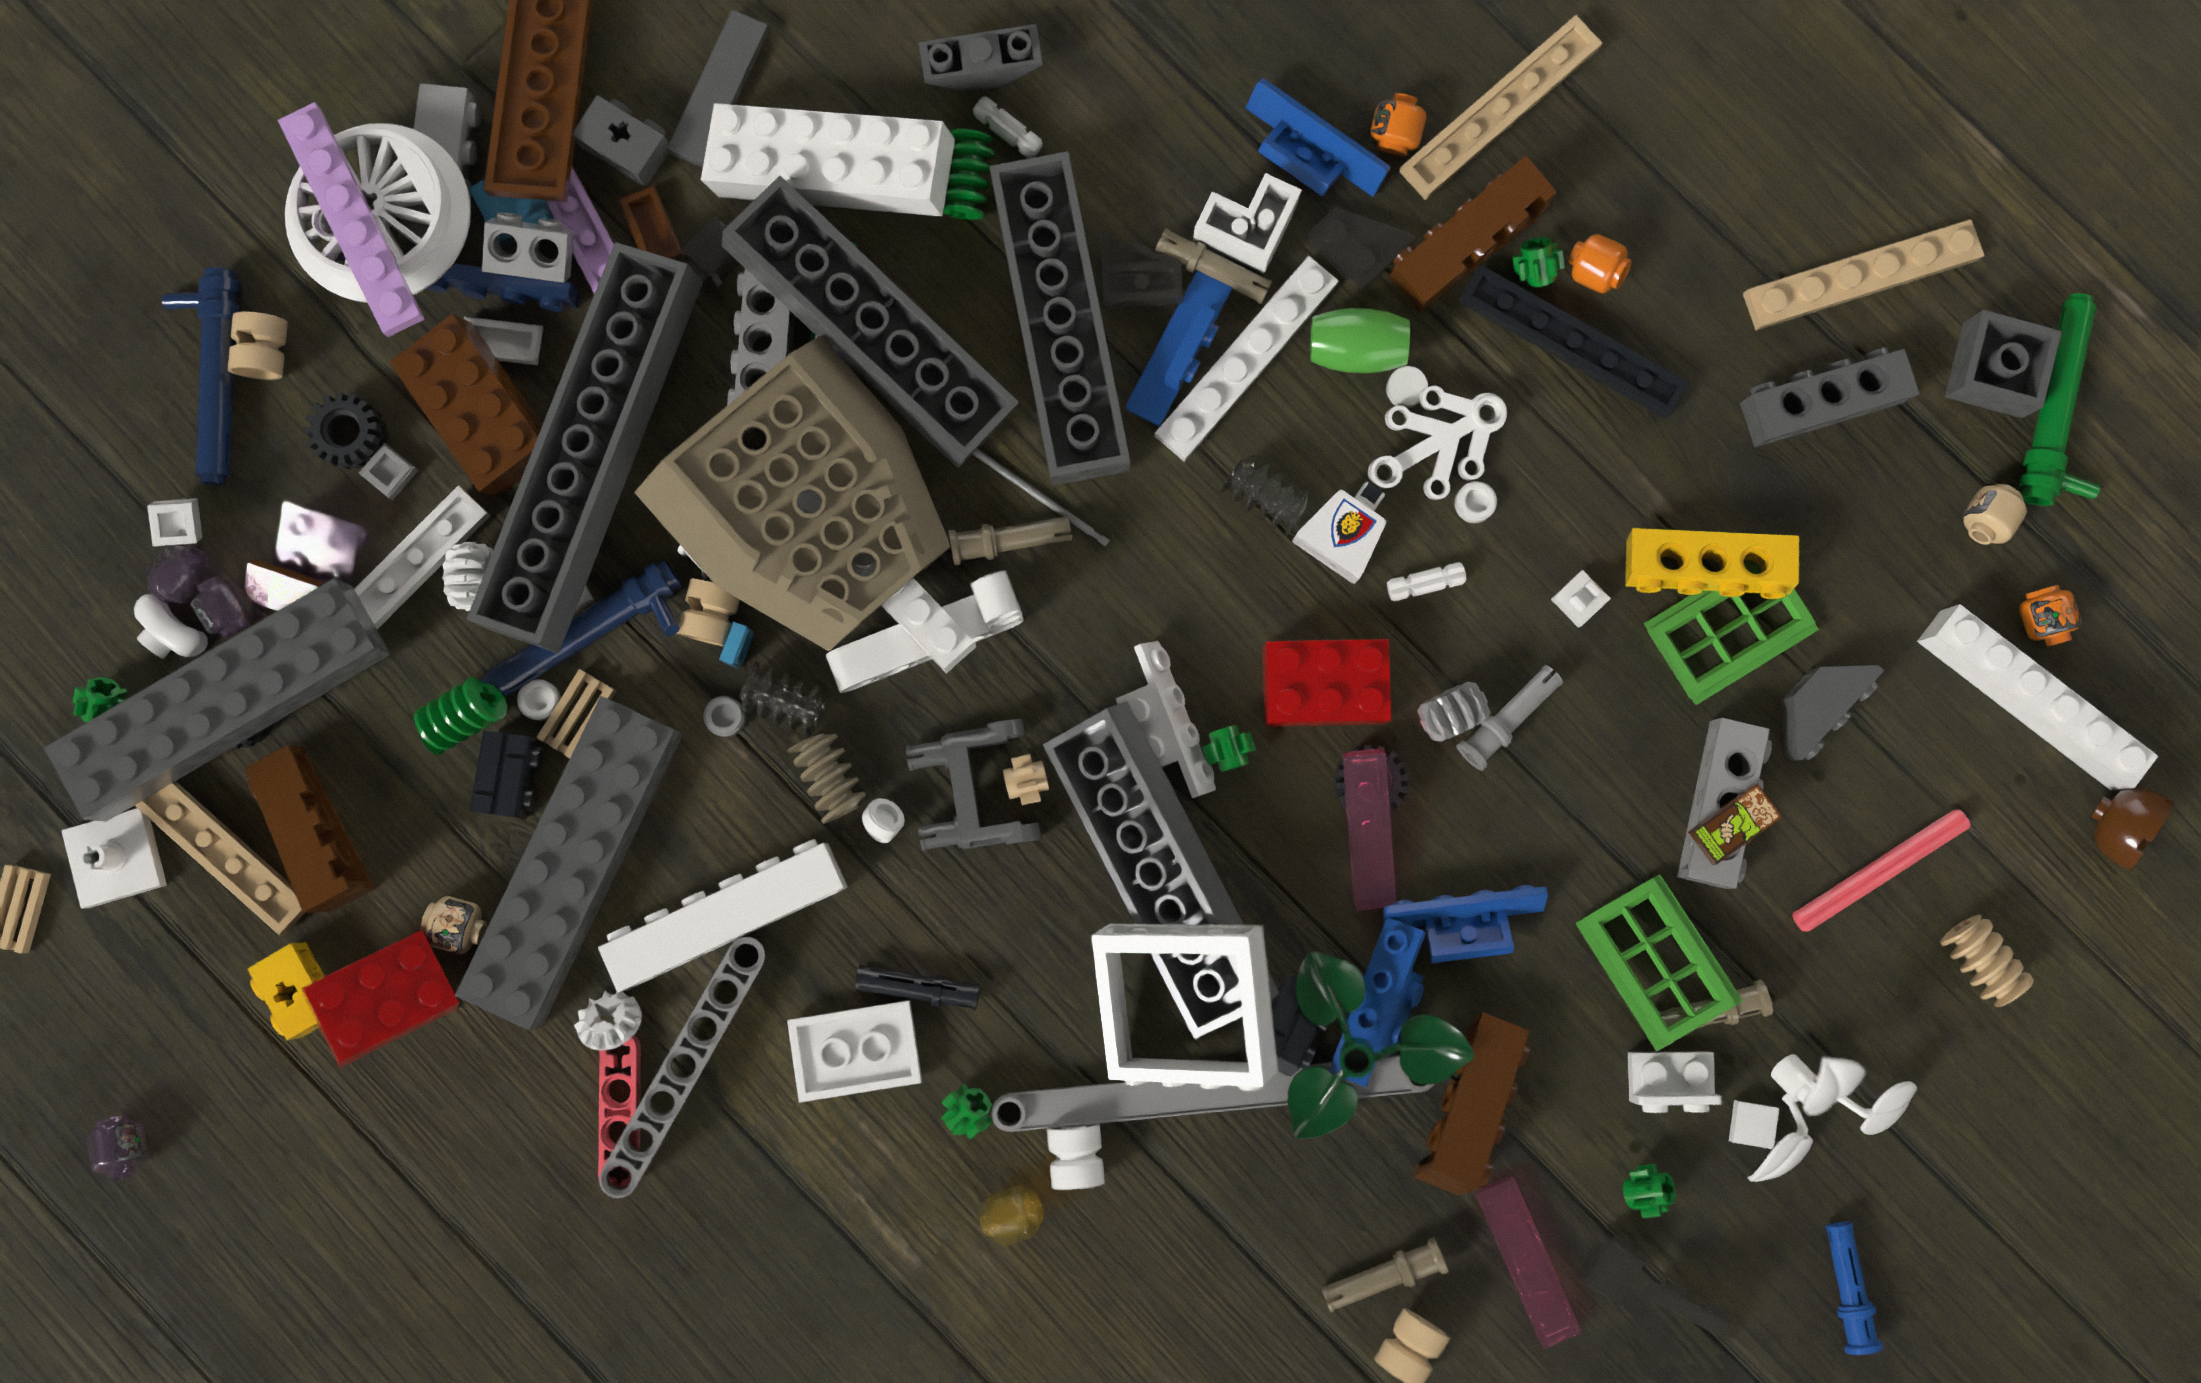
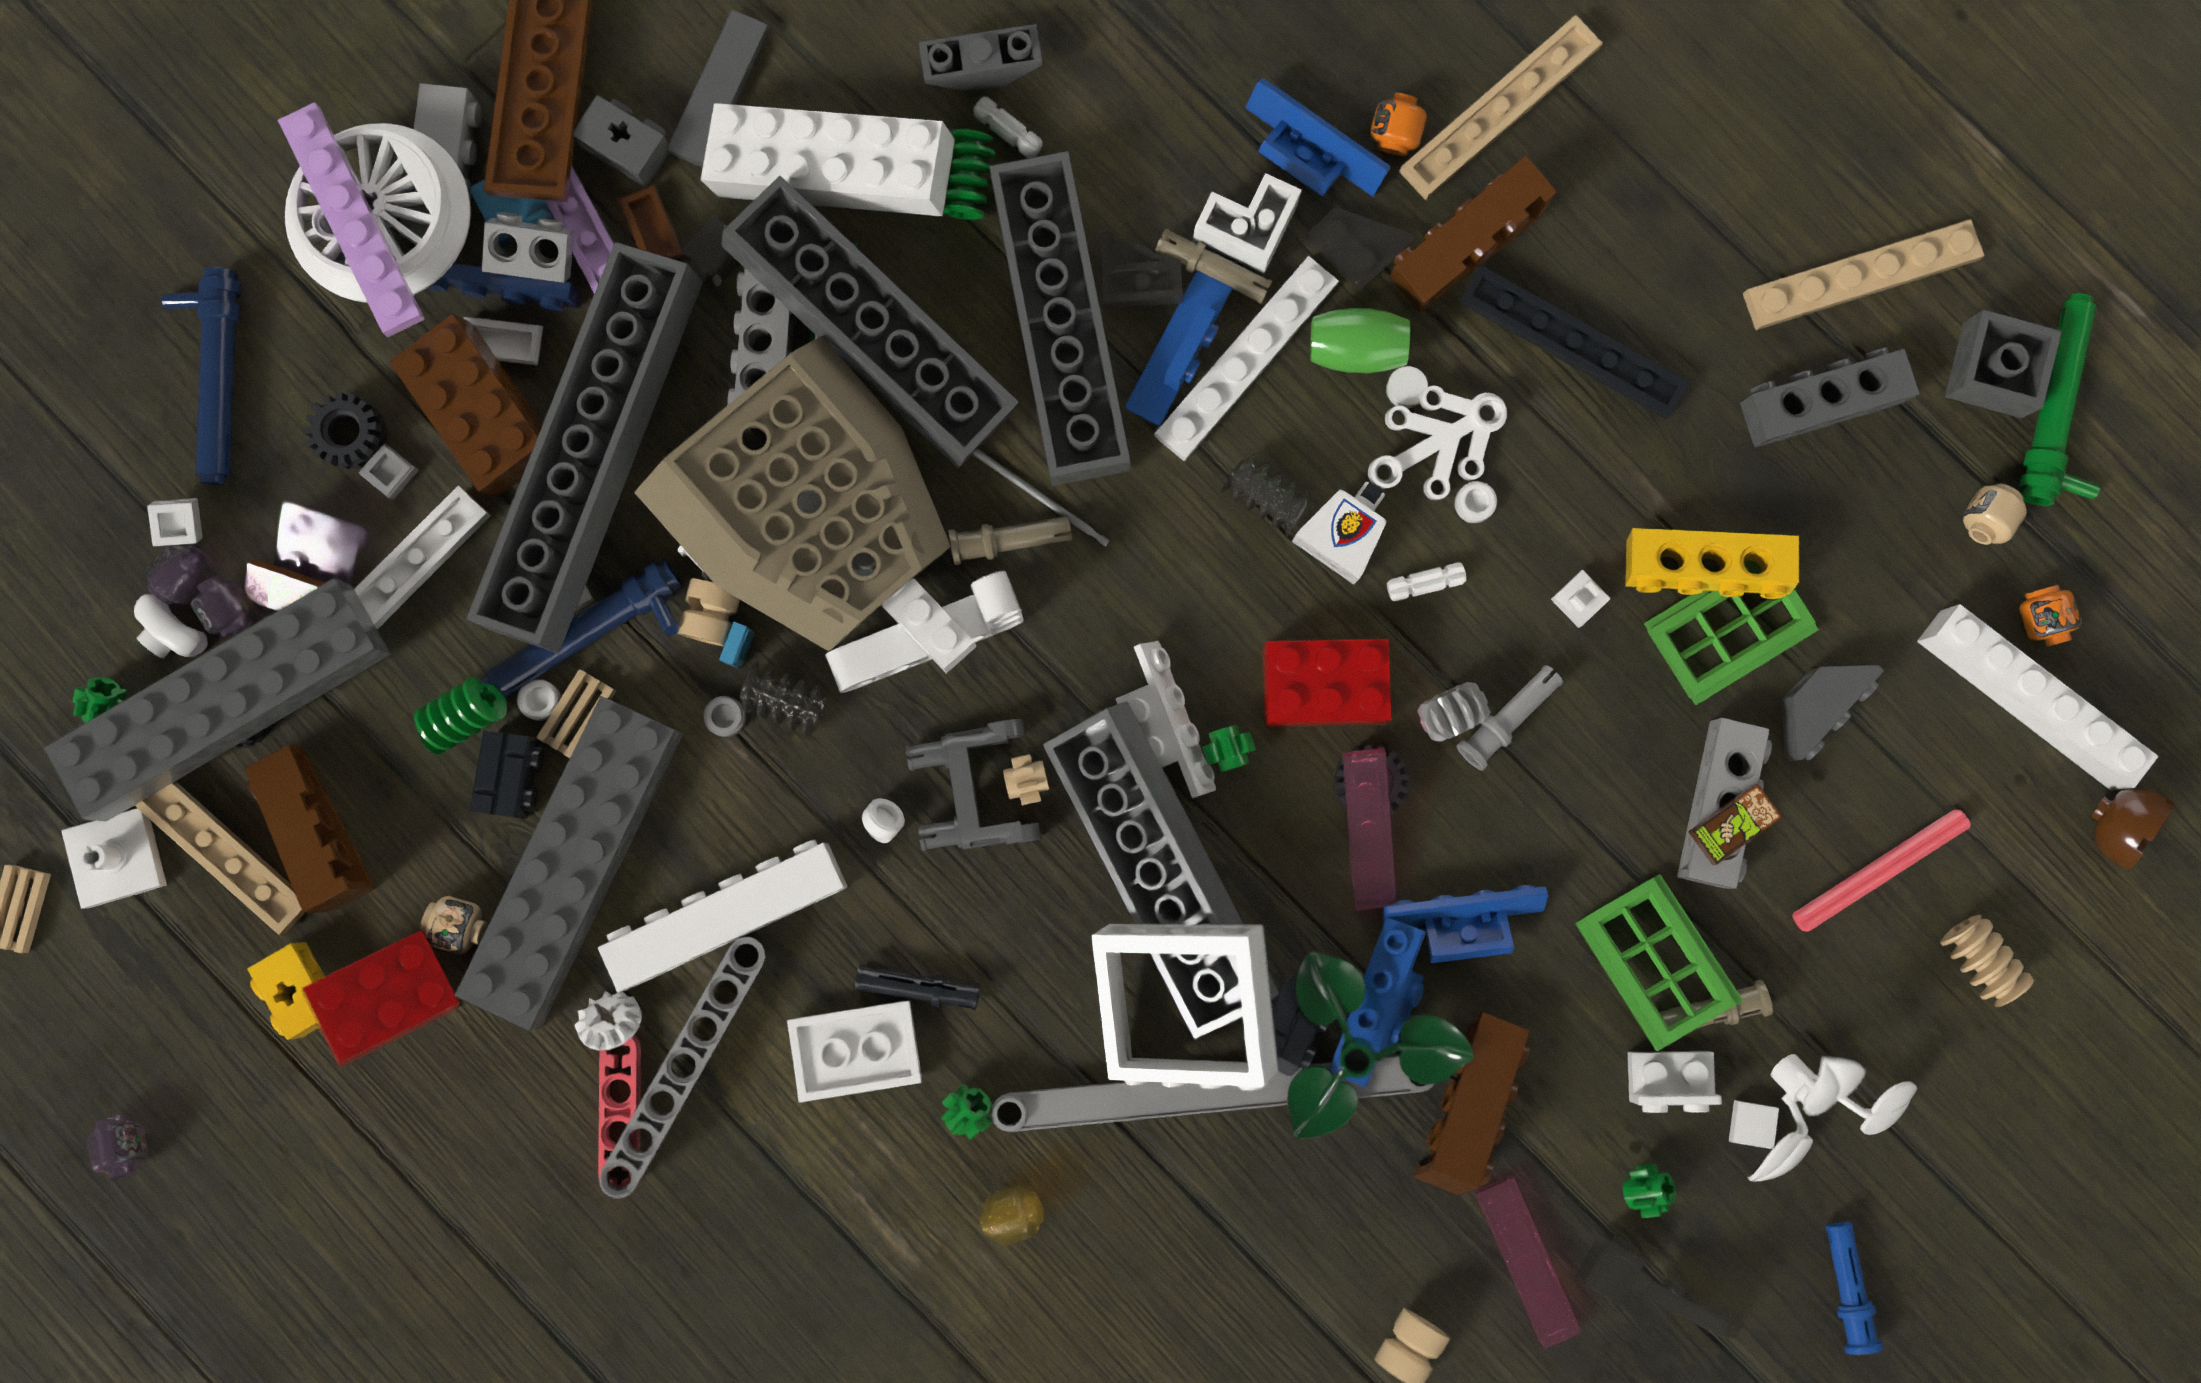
(257, 345): tan wheel -> none
(464, 572): white gear -> none
(827, 775): dark tan piece -> none
(1075, 1159): white wheel -> none
(1403, 1268): dark tan pin -> none
(1538, 261): green gear -> none
(1599, 263): orange head -> none

